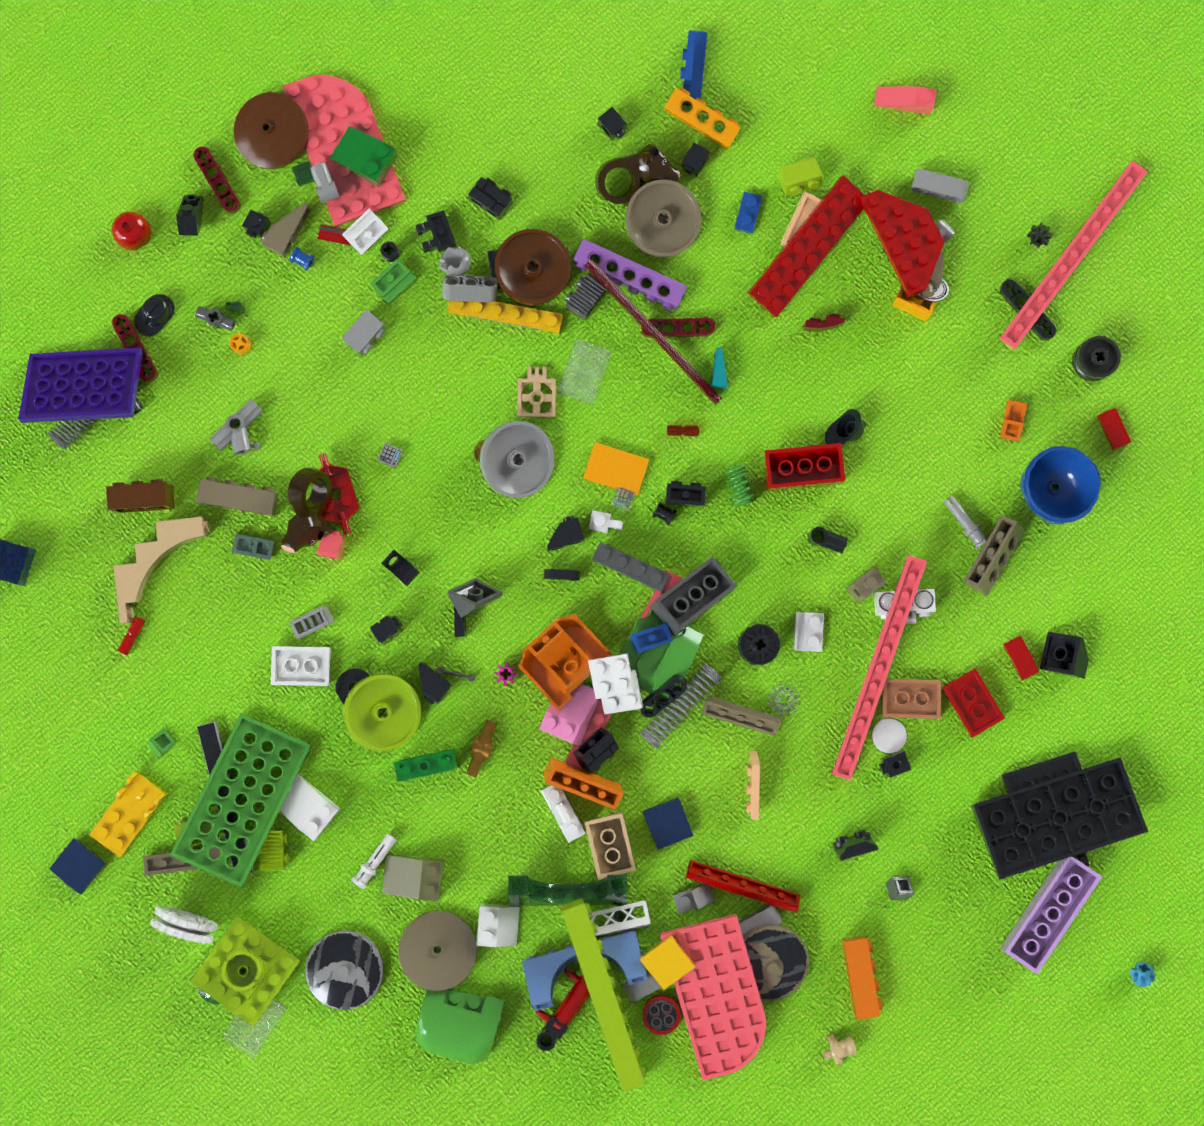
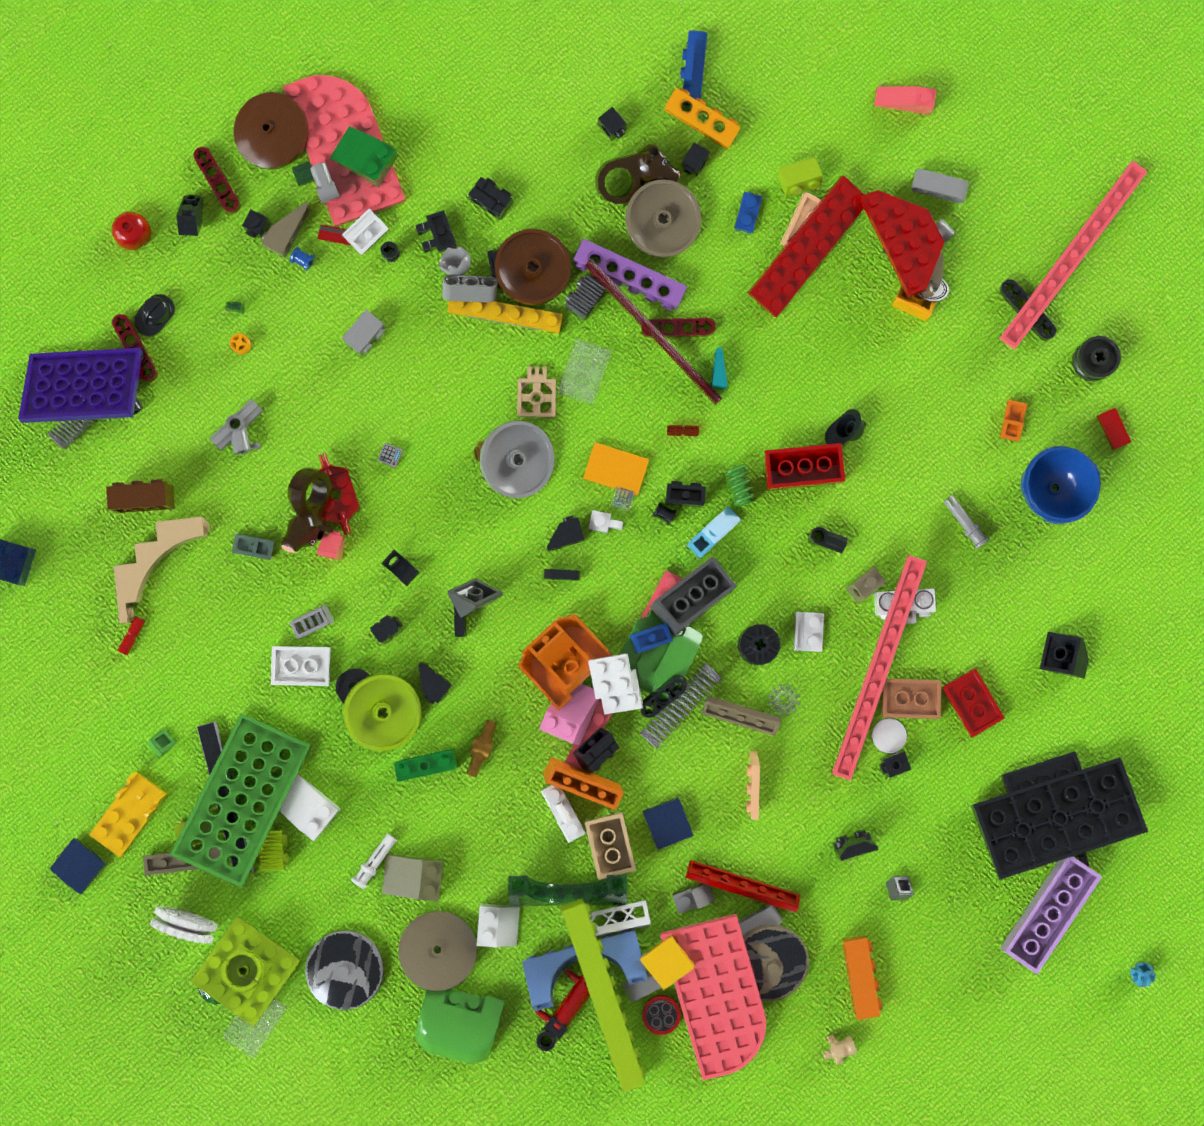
(207, 315): dark grey axle -> none
(237, 497): dark tan brick -> none
(393, 281): bright green plate -> none
(440, 670): dark grey hinge -> none
(510, 670): dark pink gear -> none
(632, 568): dark grey brick -> none
(713, 532): none -> medium azure slope
(830, 322): dark red slope -> none
(994, 555): dark tan brick -> none
(1021, 658): red slope -> none
(1039, 235): black gear -> none

